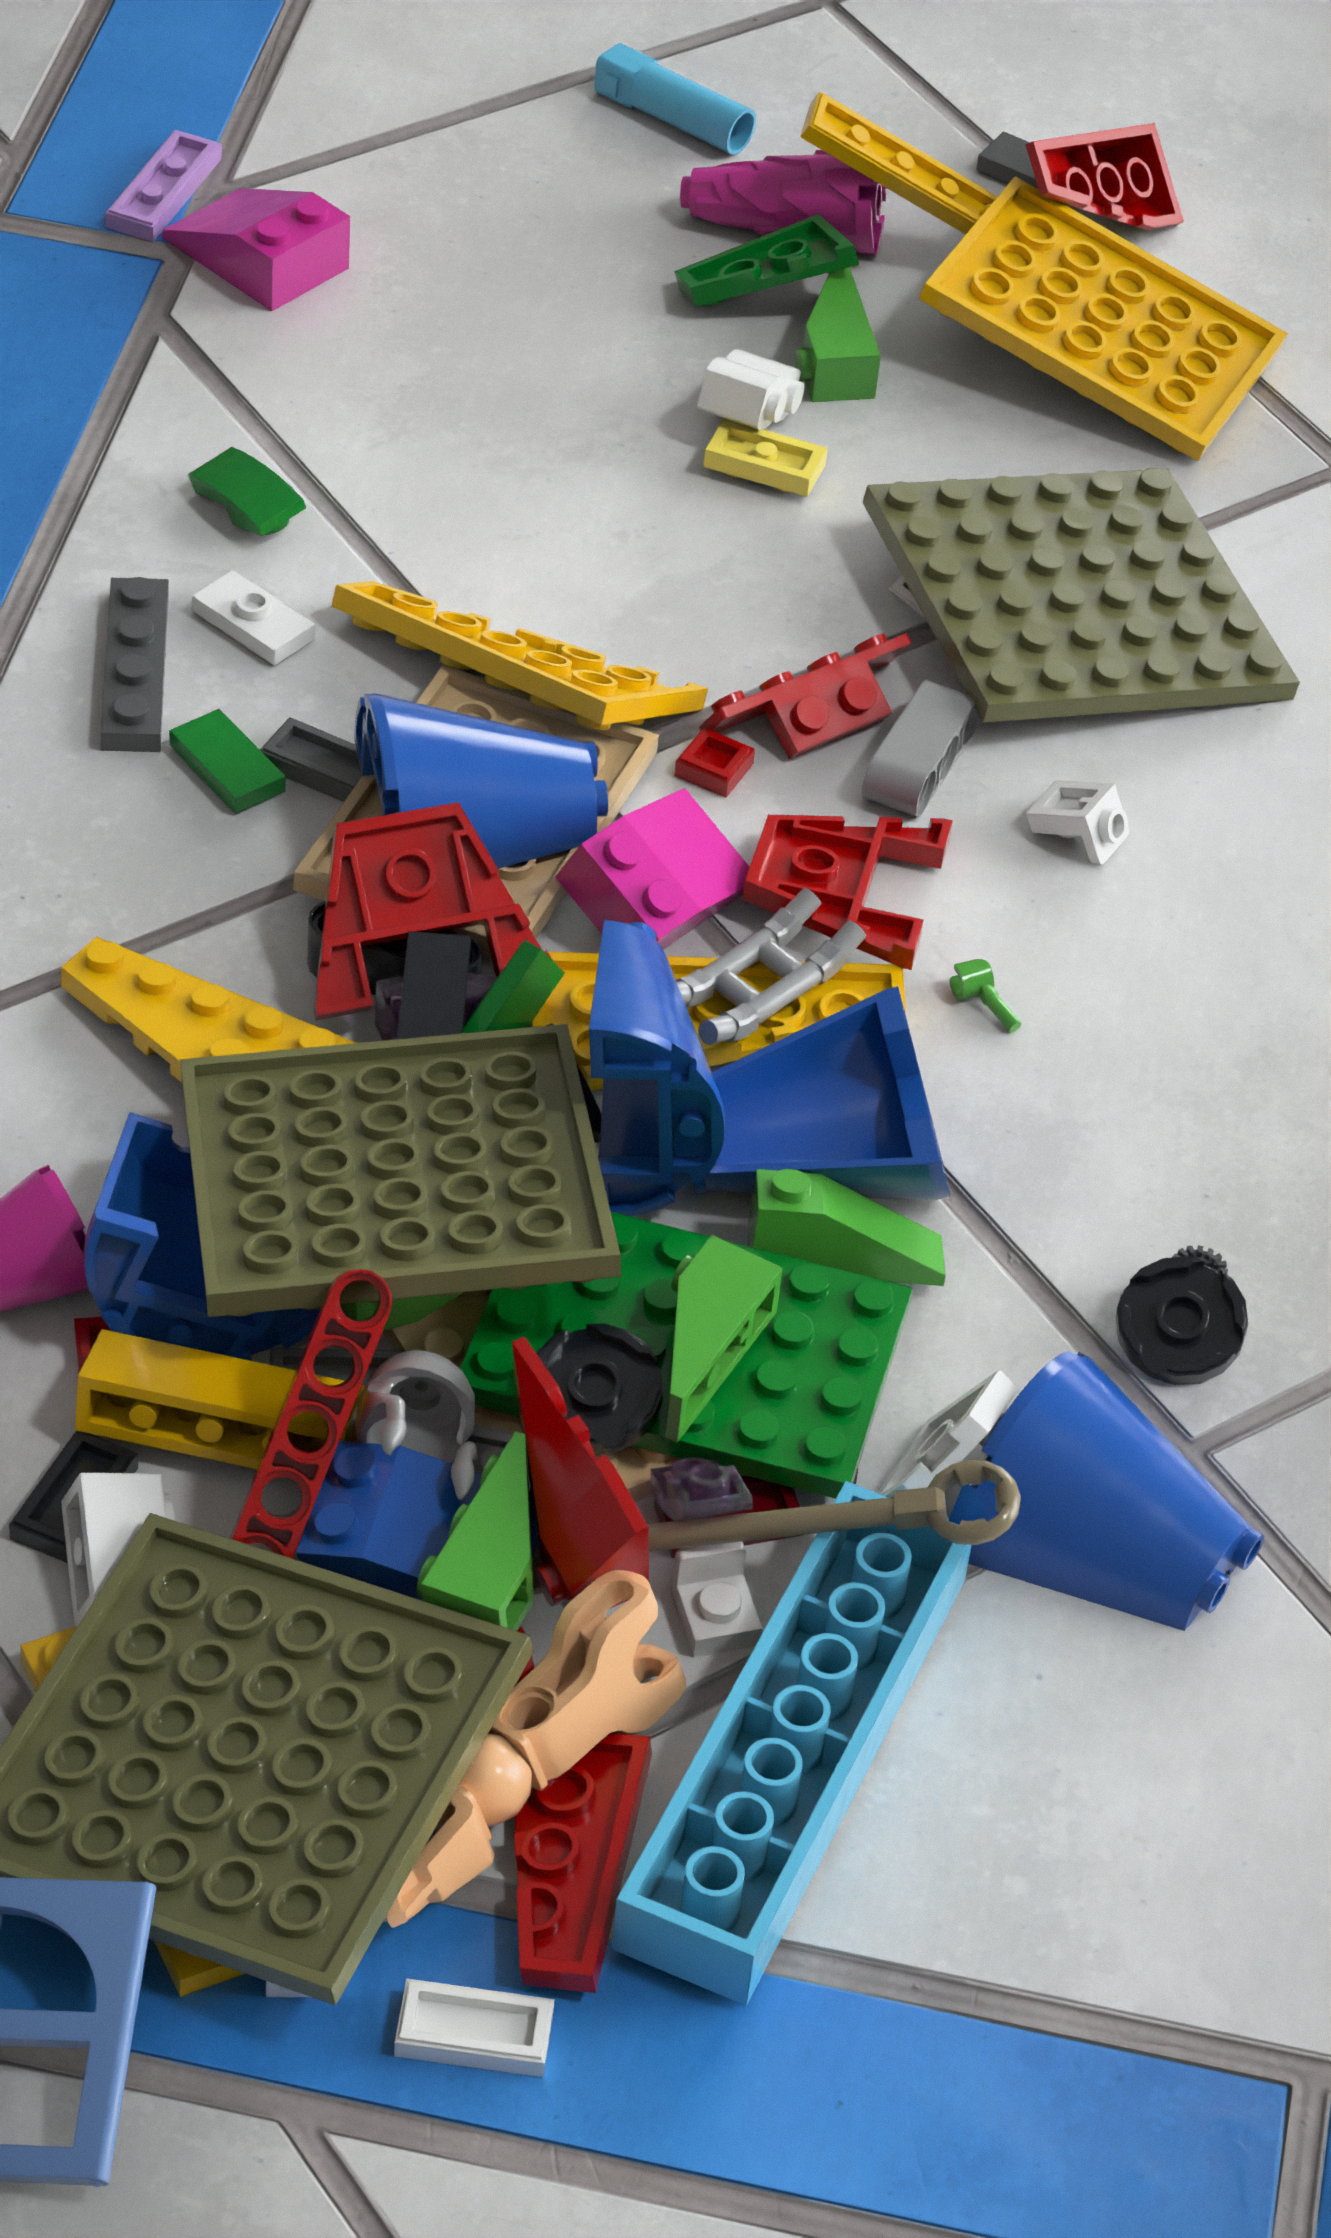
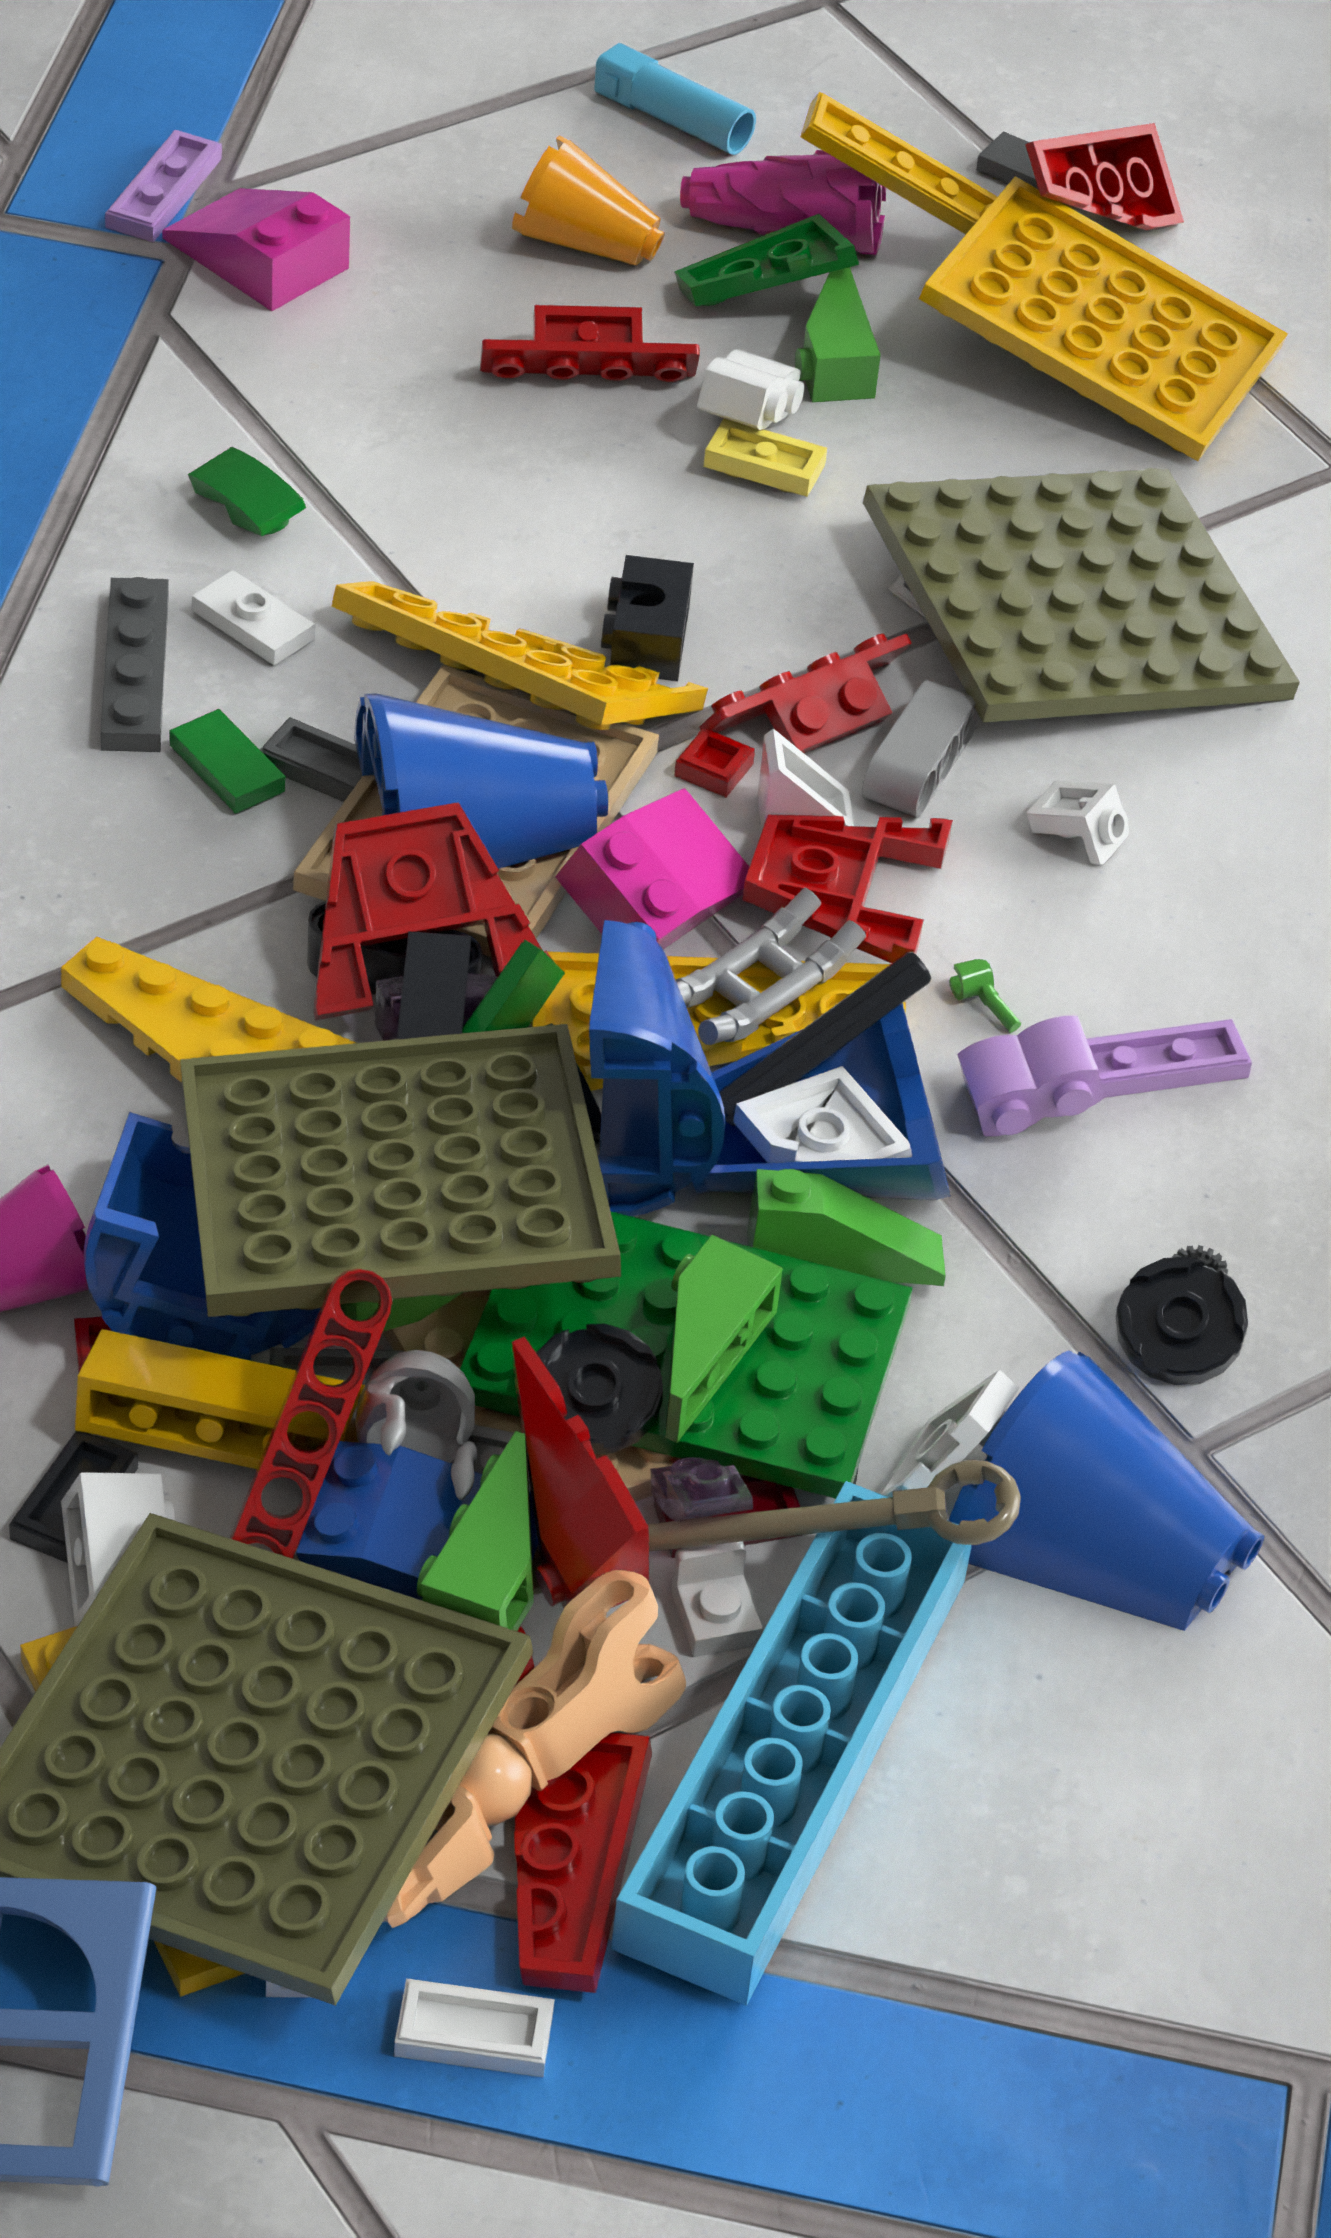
(586, 208): none -> light orange cone
(588, 342): none -> red bracket
(649, 616): none -> black brick
(797, 785): none -> white slope
(819, 1121): none -> white plate
(829, 1032): none -> black axle
(1031, 1076): none -> lavender brick
(1170, 1058): none -> lavender tile

